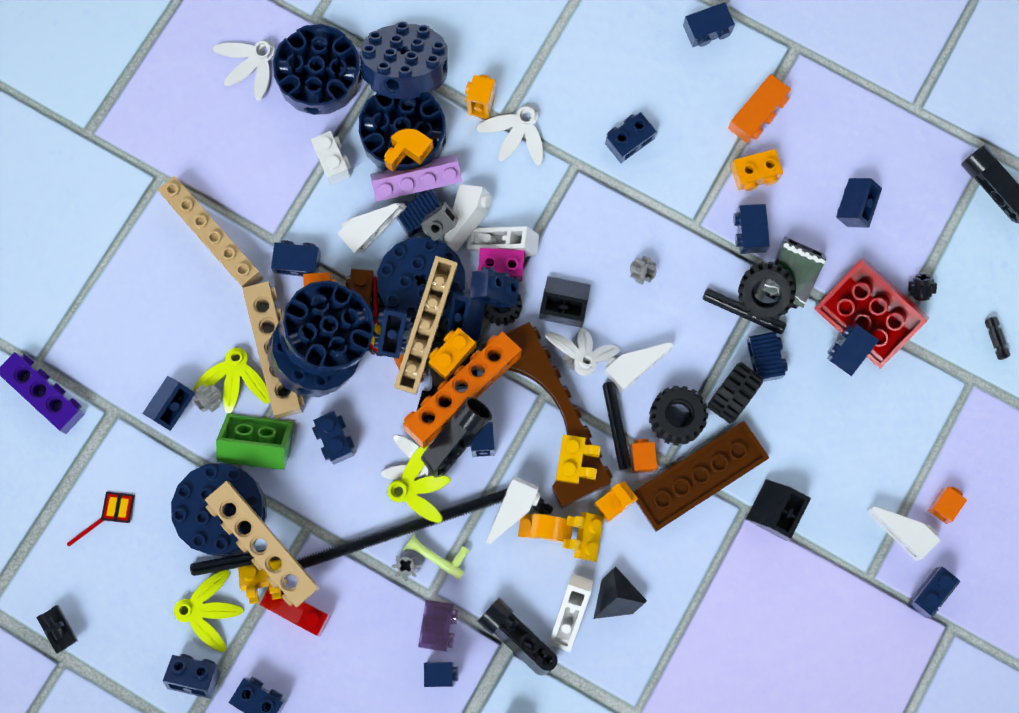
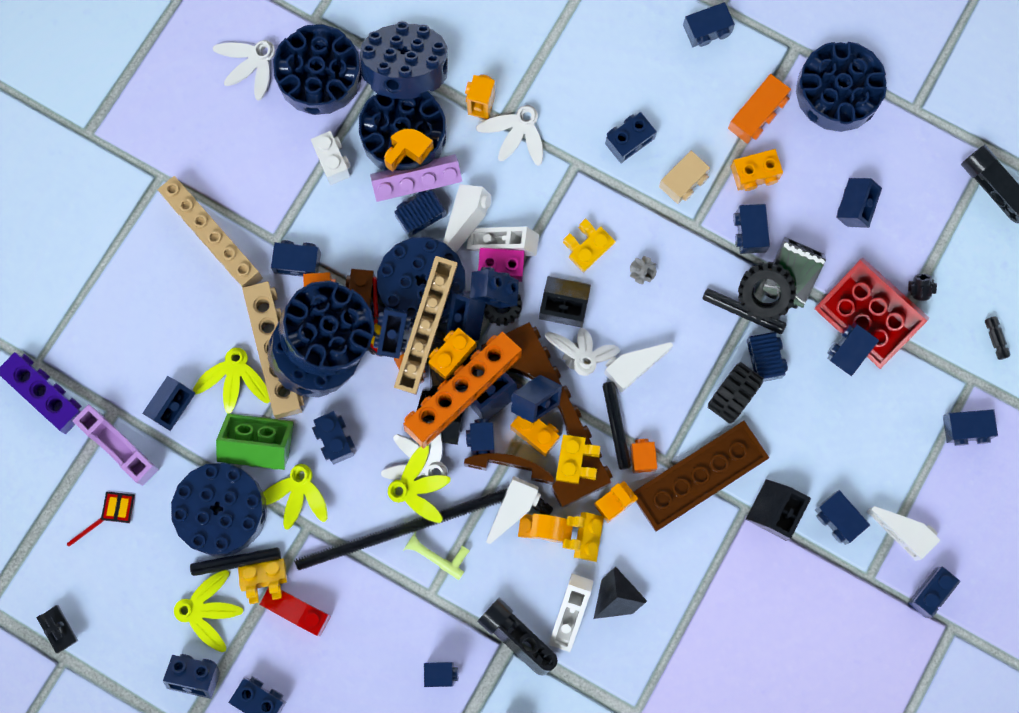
(115, 444): none -> lavender arch
(207, 398): light grey gear -> none
(259, 530): tan brick -> none
(295, 501): none -> neon yellow plant
(366, 228): white slope -> none
(405, 572): light grey gear -> none
(437, 626): clear purple brick -> none
(439, 221): dark grey brick -> none
(456, 436): black beam -> none
(481, 462): none -> reddish brown slope
(495, 397): none -> dark blue brick
(536, 398): none -> dark blue brick
(536, 434): none -> light orange brick
(591, 249): none -> yellow plate
(685, 177): none -> tan brick
(691, 402): black tyre -> none
(836, 66): none -> dark blue brick
(841, 518): none -> dark blue brick
(947, 504): orange brick -> none
(970, 426): none -> dark blue brick

